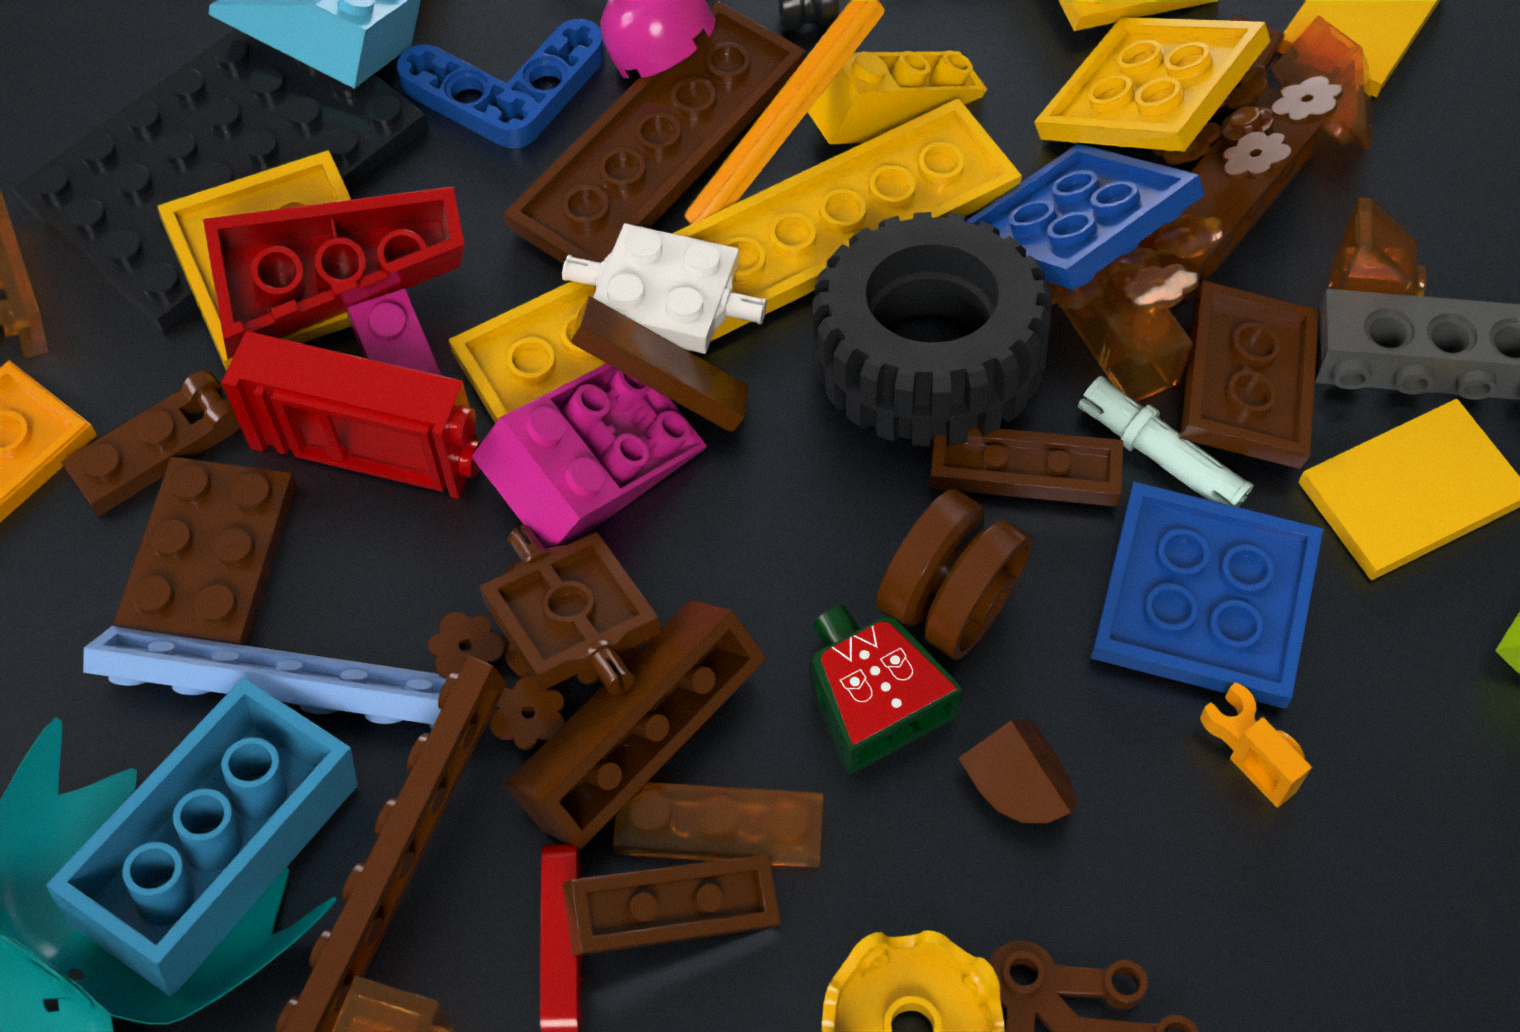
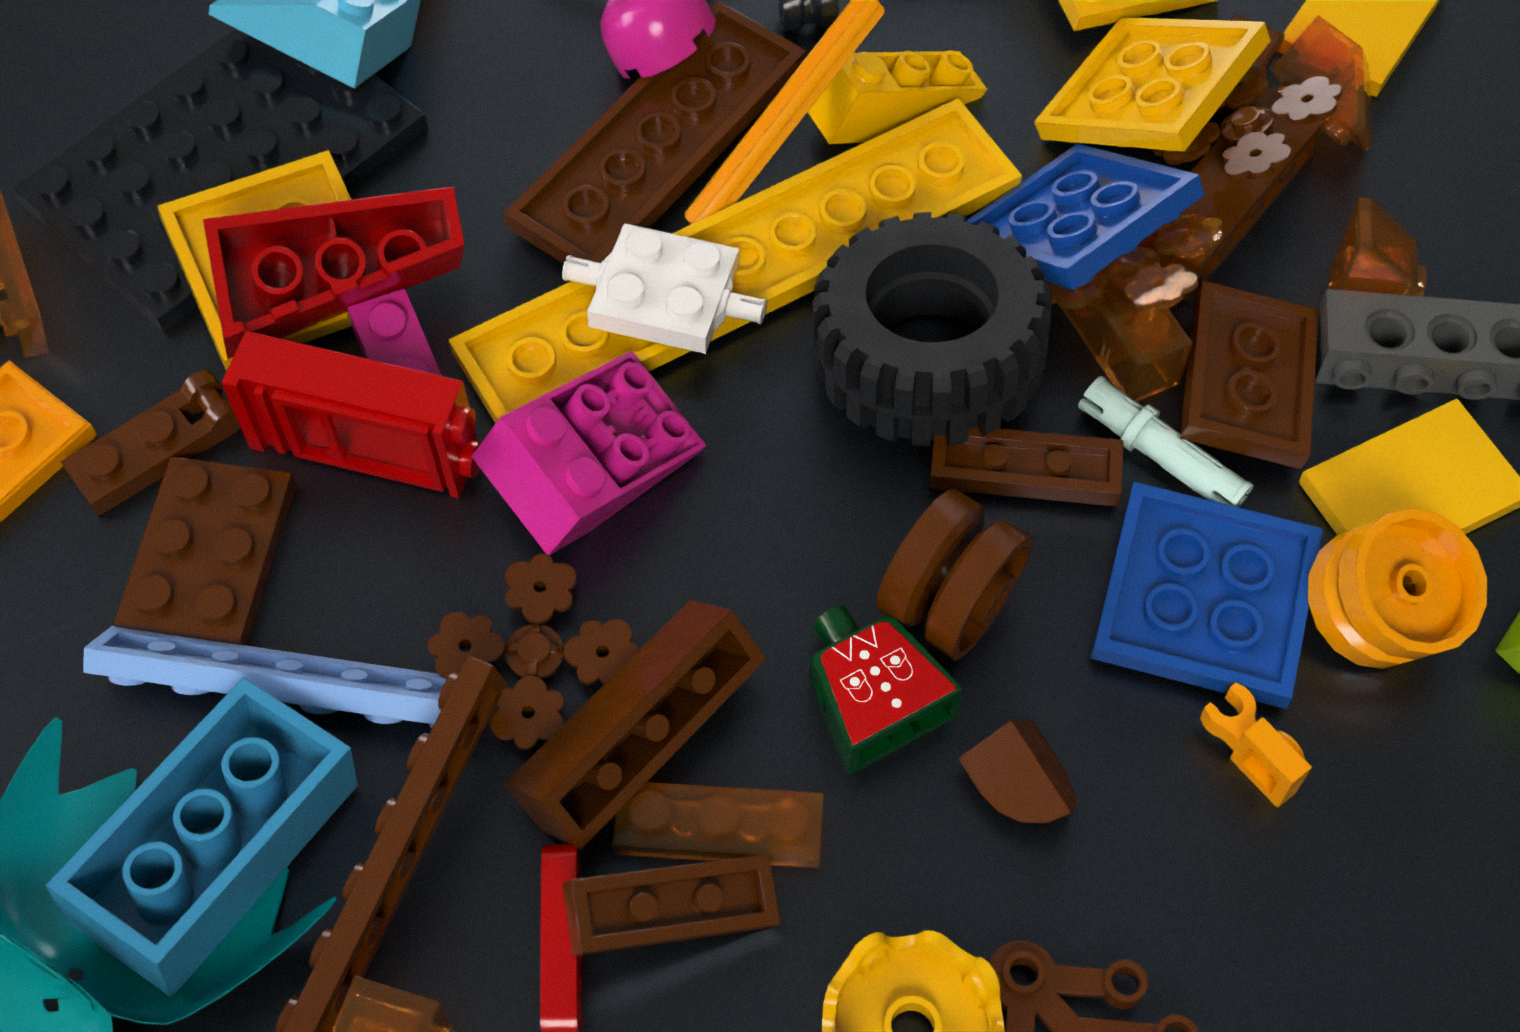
(512, 98): blue beam -> none
(570, 610): reddish brown plate -> none
(660, 364): reddish brown tile -> none
(1397, 589): none -> light orange wheel

